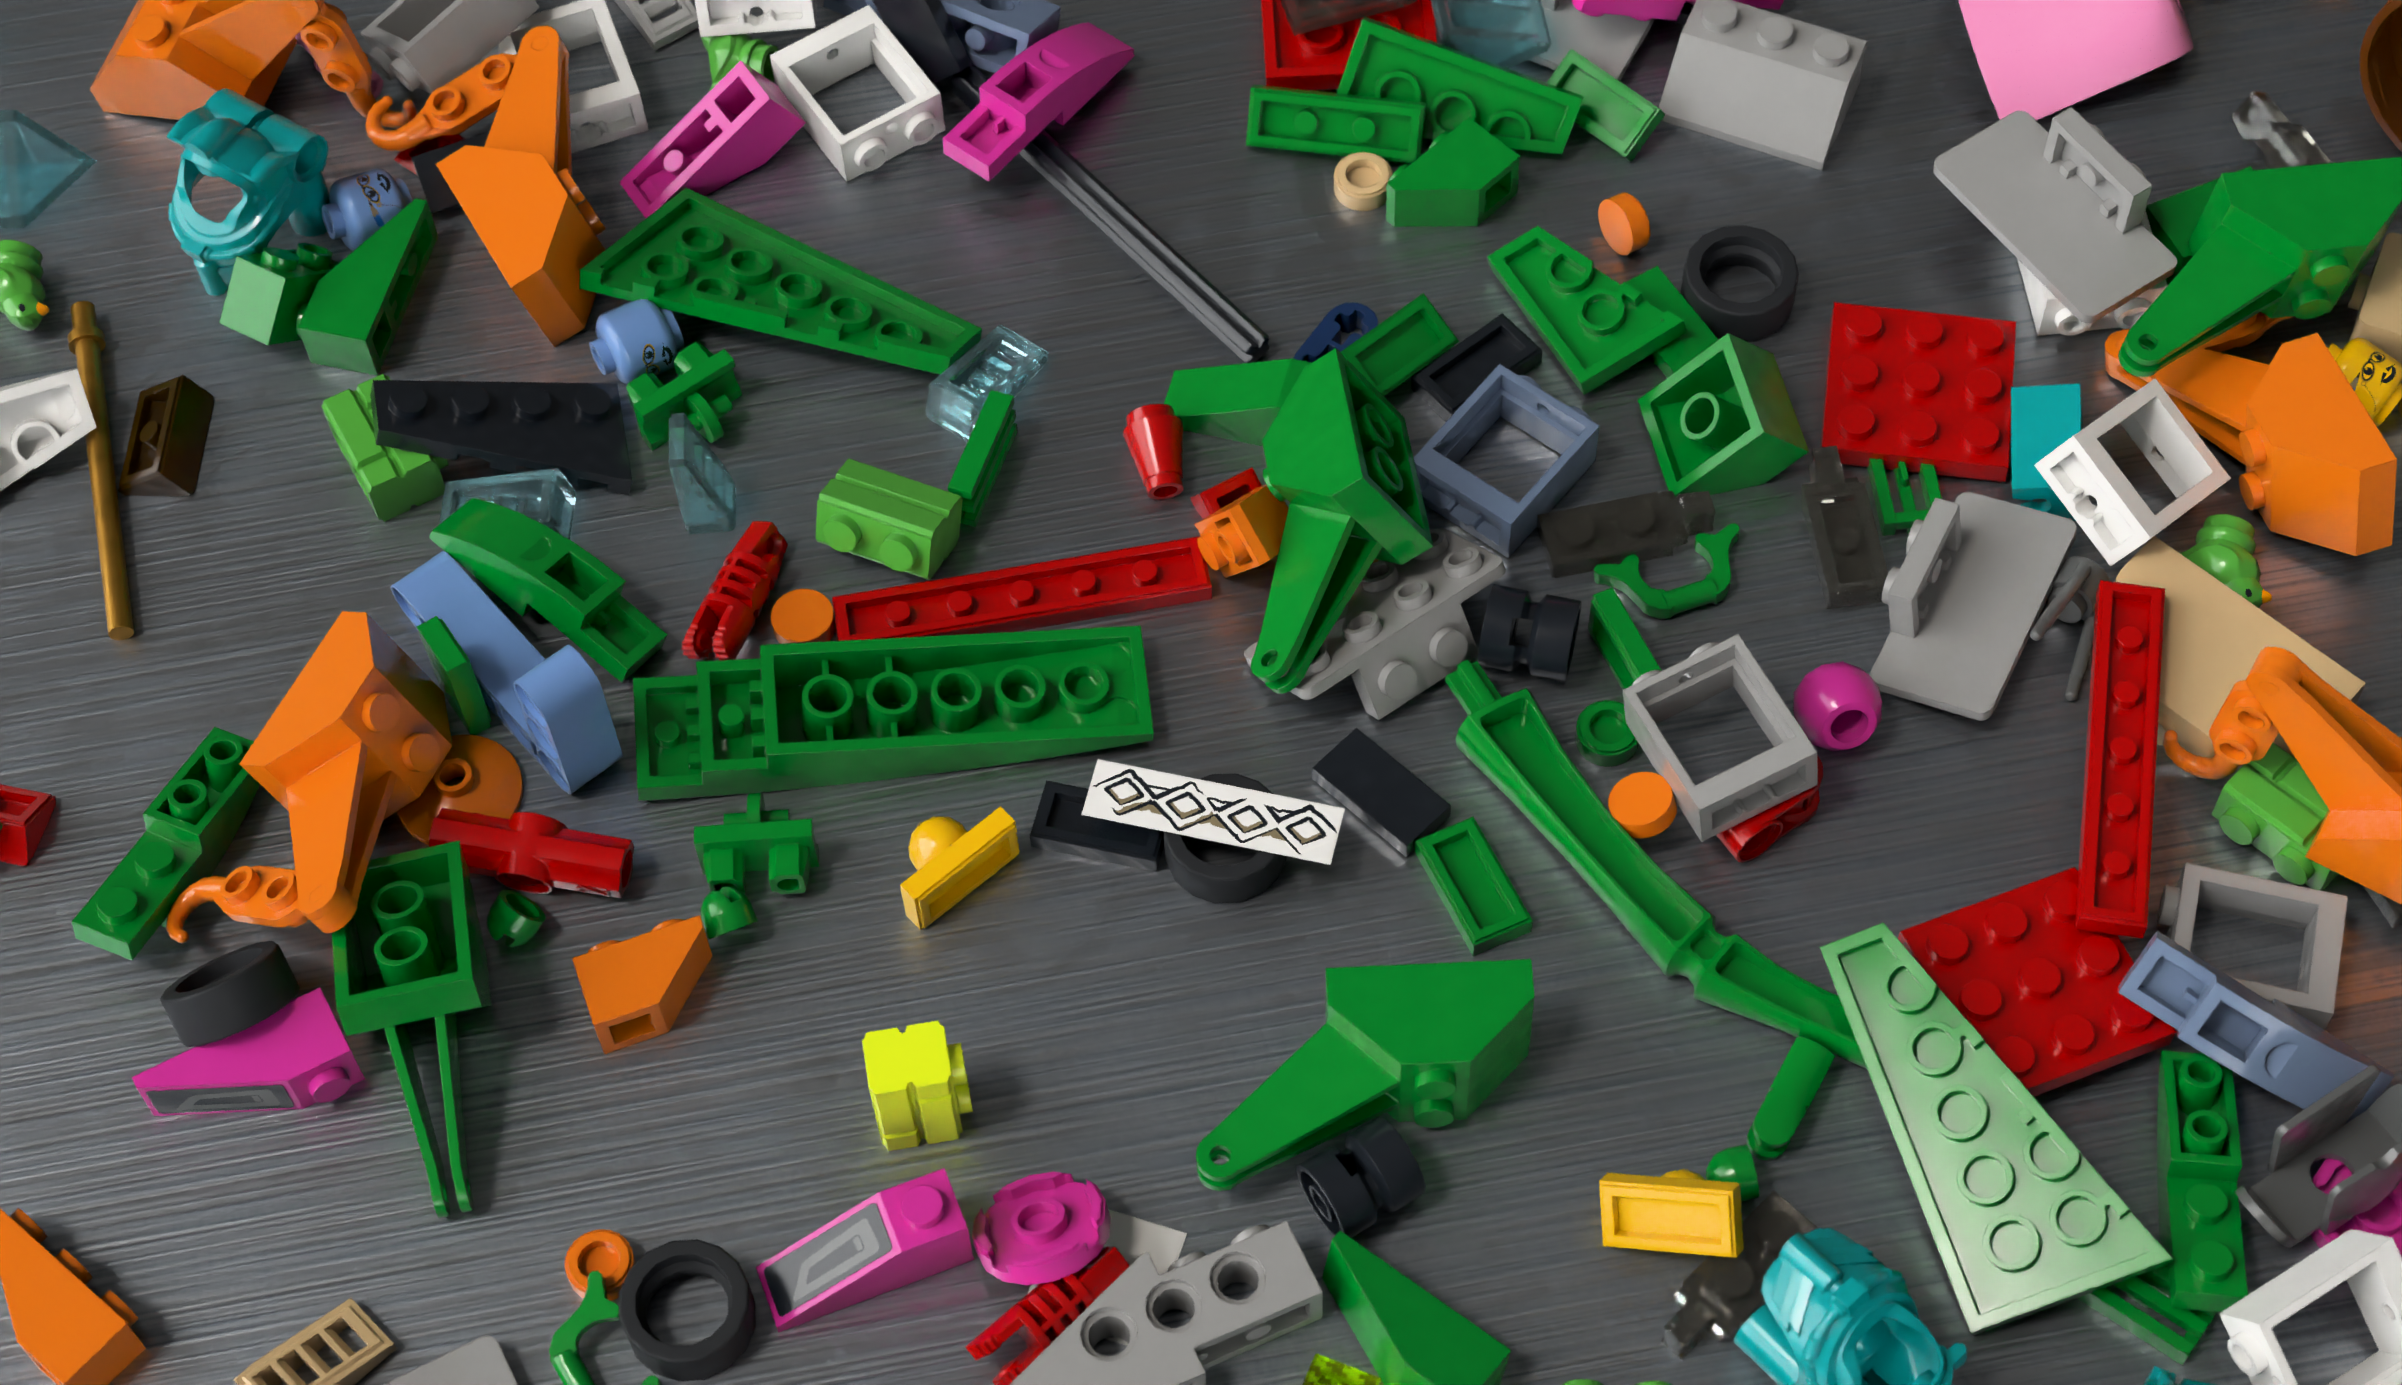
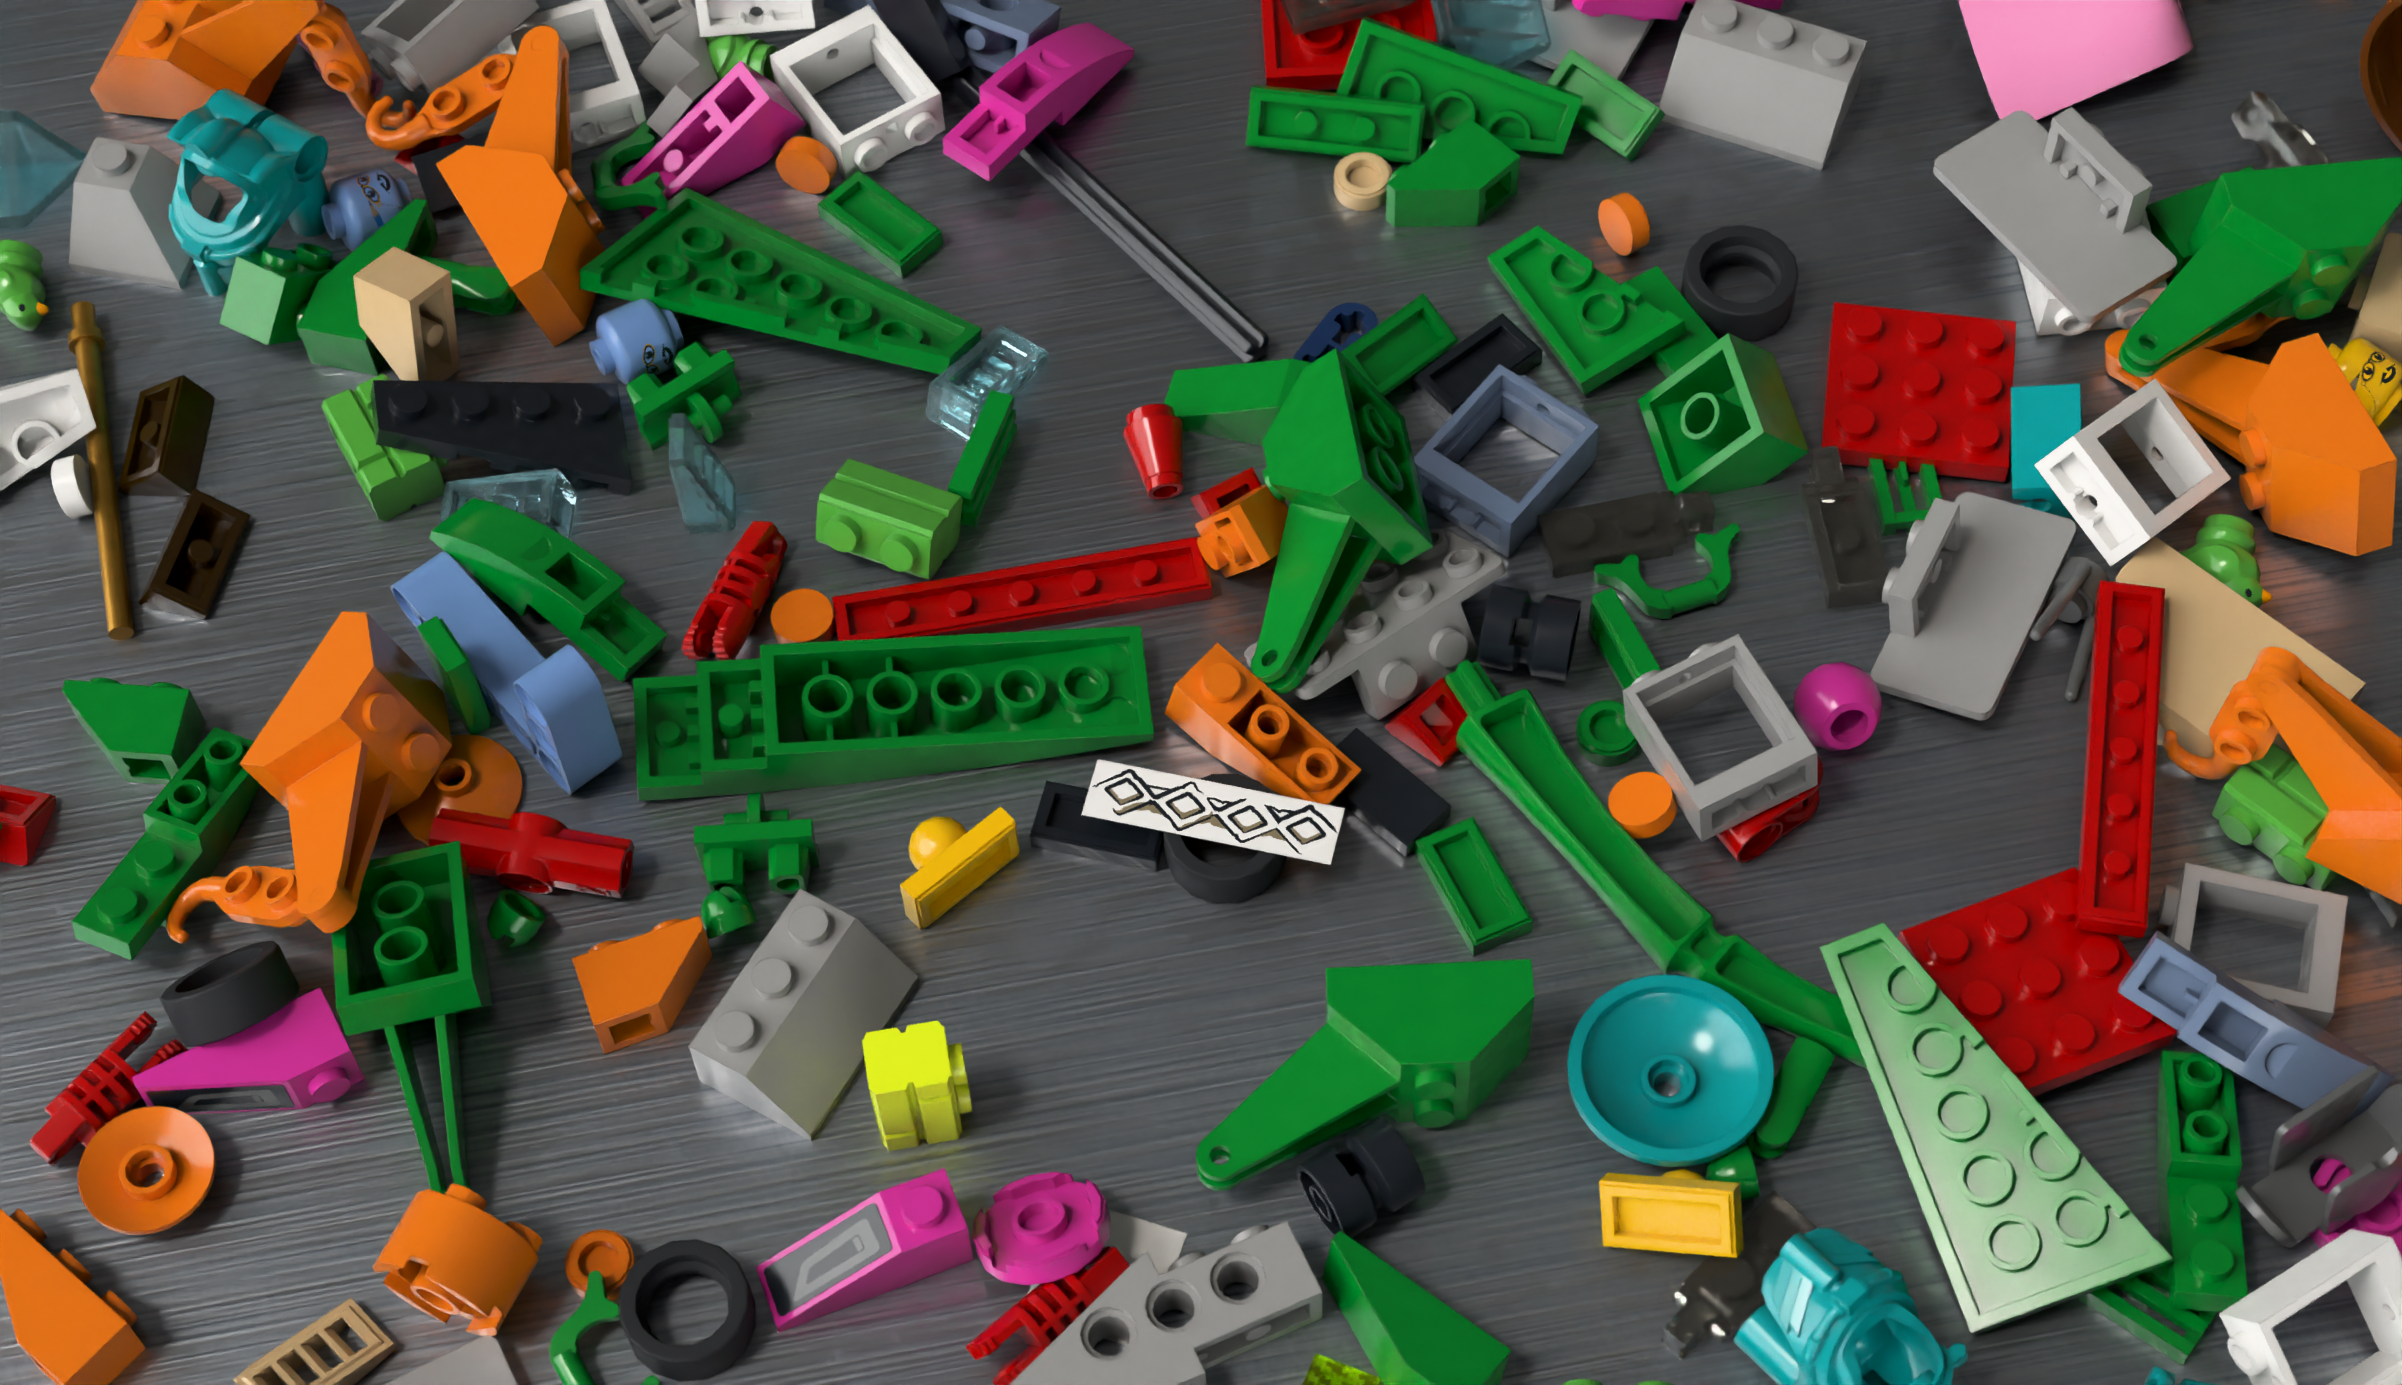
(72, 486): none -> white tile
(98, 1093): none -> red hinge
(124, 215): none -> light grey slope
(130, 1151): none -> orange dish
(138, 727): none -> green slope
(195, 557): none -> dark brown slope
(409, 315): none -> tan slope
(458, 1259): none -> orange brick
(478, 287): none -> green bar
(607, 164): none -> green helmet
(680, 71): none -> light grey slope
(798, 1015): none -> light grey slope
(806, 165): none -> orange tile
(880, 224): none -> green tile
(1257, 731): none -> orange slope
(1430, 723): none -> red slope
(1675, 1035): none -> teal dish

